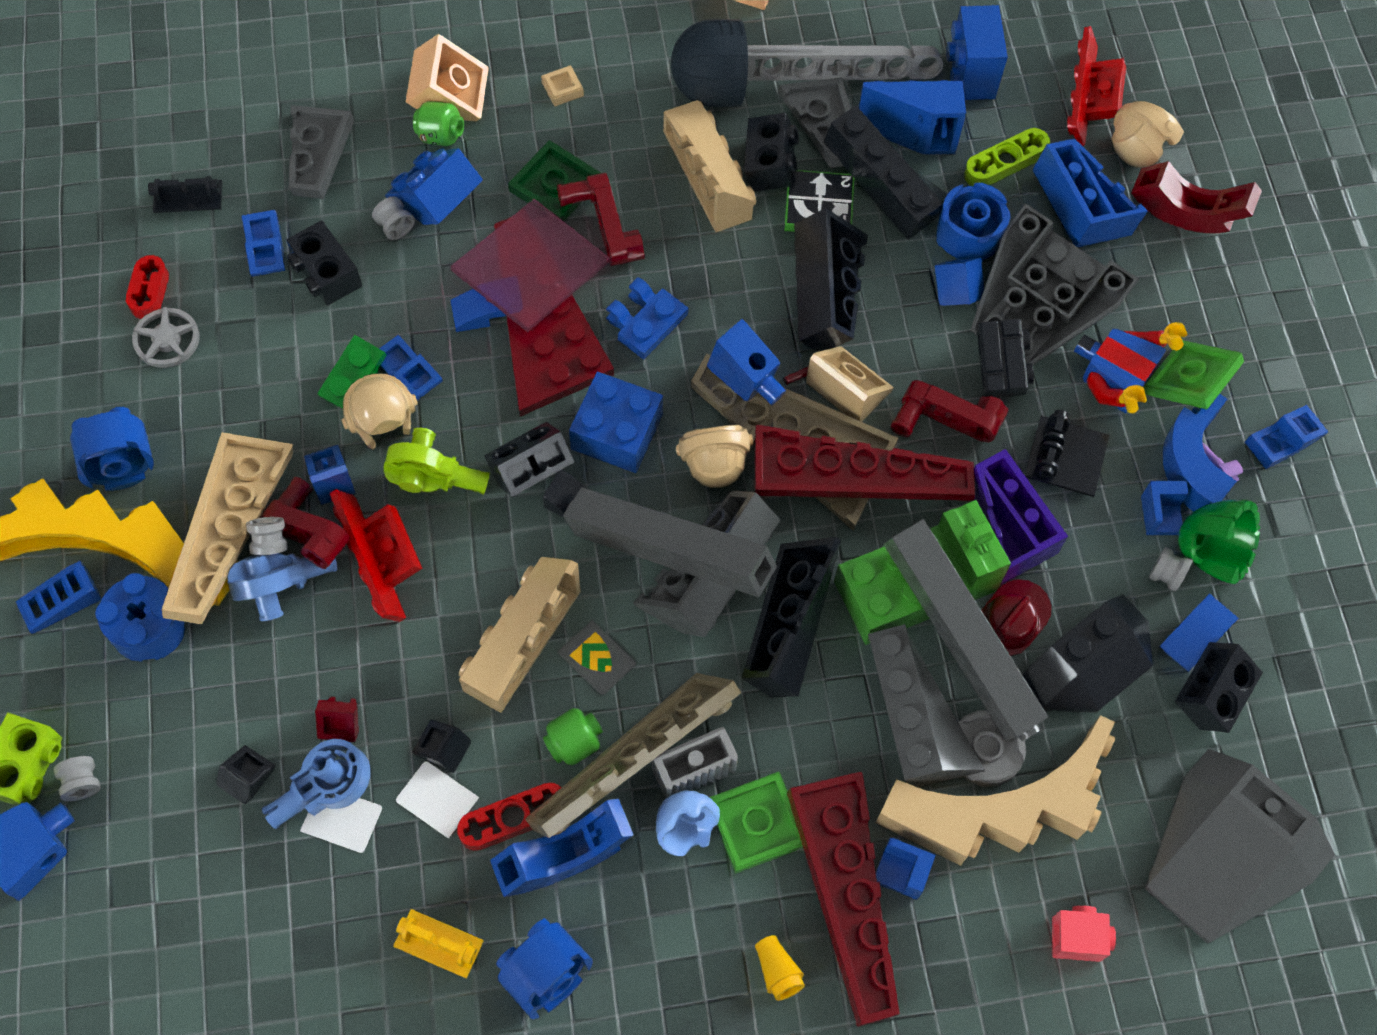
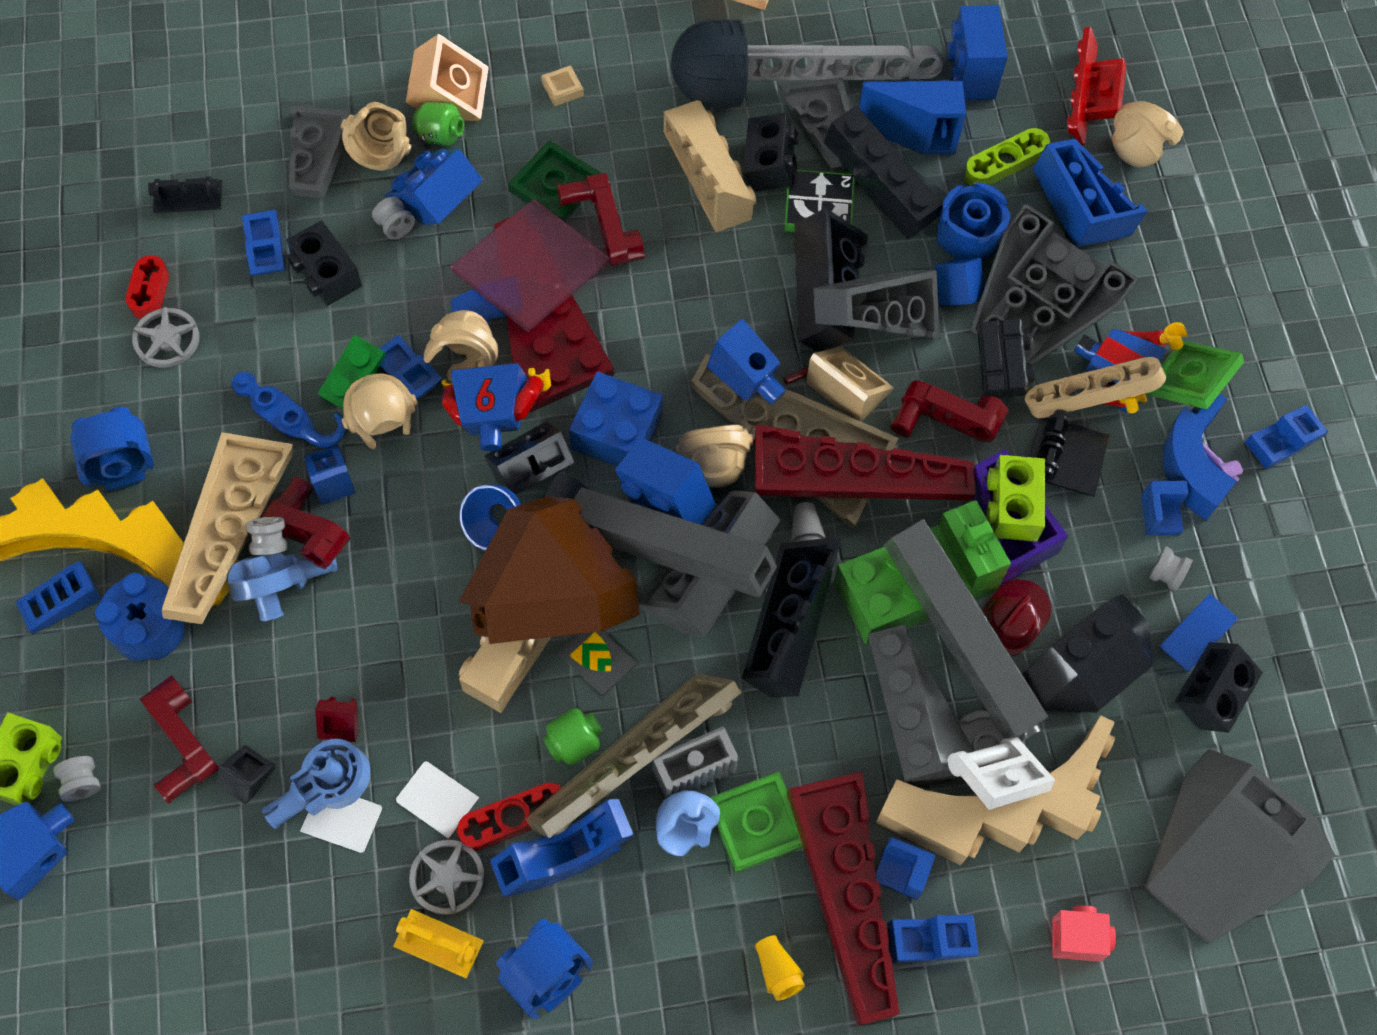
(164, 704): none -> dark red beam
(283, 412): none -> blue piece
(376, 136): none -> tan helmet
(380, 549): red bracket -> none
(424, 469): lime pin -> none
(442, 745): black slope -> none
(446, 877): none -> light grey wheel
(465, 335): none -> tan helmet
(477, 512): none -> blue piece
(492, 399): none -> blue torso
(548, 577): none -> reddish brown panel
(652, 323): blue plate -> none
(665, 482): none -> blue brick
(806, 523): none -> light grey cone
(884, 302): none -> dark grey wedge
(932, 939): none -> blue slope
(1005, 781): none -> white plate
(1024, 499): none -> lime brick
(1145, 377): none -> tan beam
(1189, 206): dark red arch -> none
(1222, 538): green hair -> none

